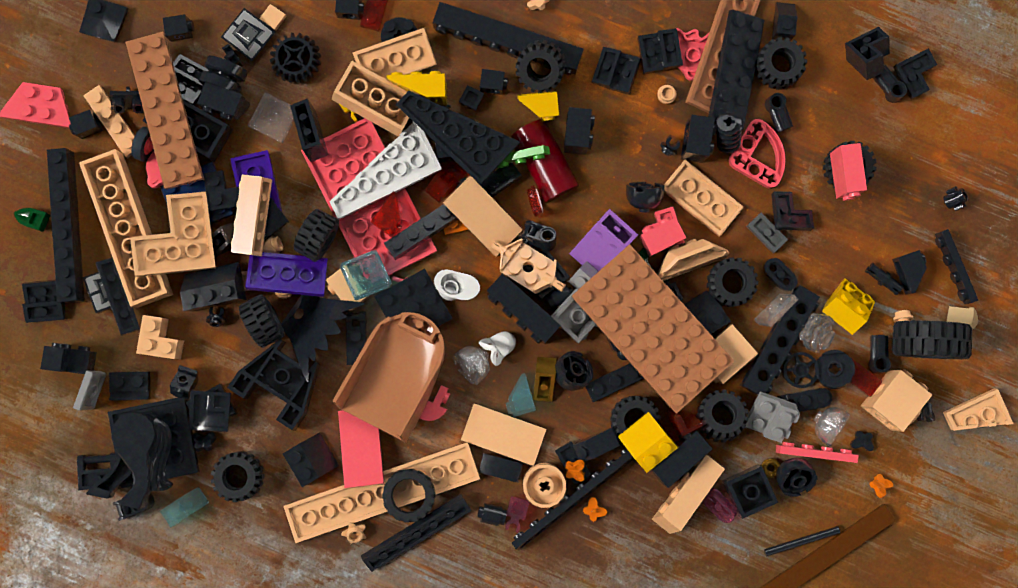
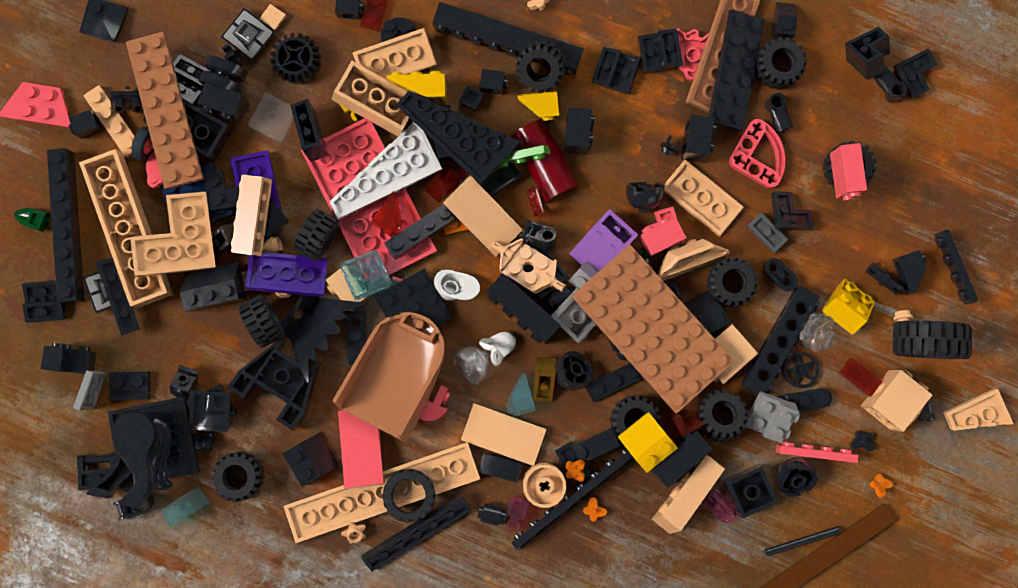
(153, 339): light nougat brick -> none
(178, 27): black brick -> none
(216, 320): black plate -> none
(666, 94): light nougat plate -> none
(728, 132): black piece -> none
(775, 463): pearl gold plate -> none
(776, 309): clear plate -> none
(826, 362): black plate -> none
(830, 424): clear cylinder -> none
(879, 351): black piece -> none
(955, 198): black gear -> none
(963, 315): tan tile -> none

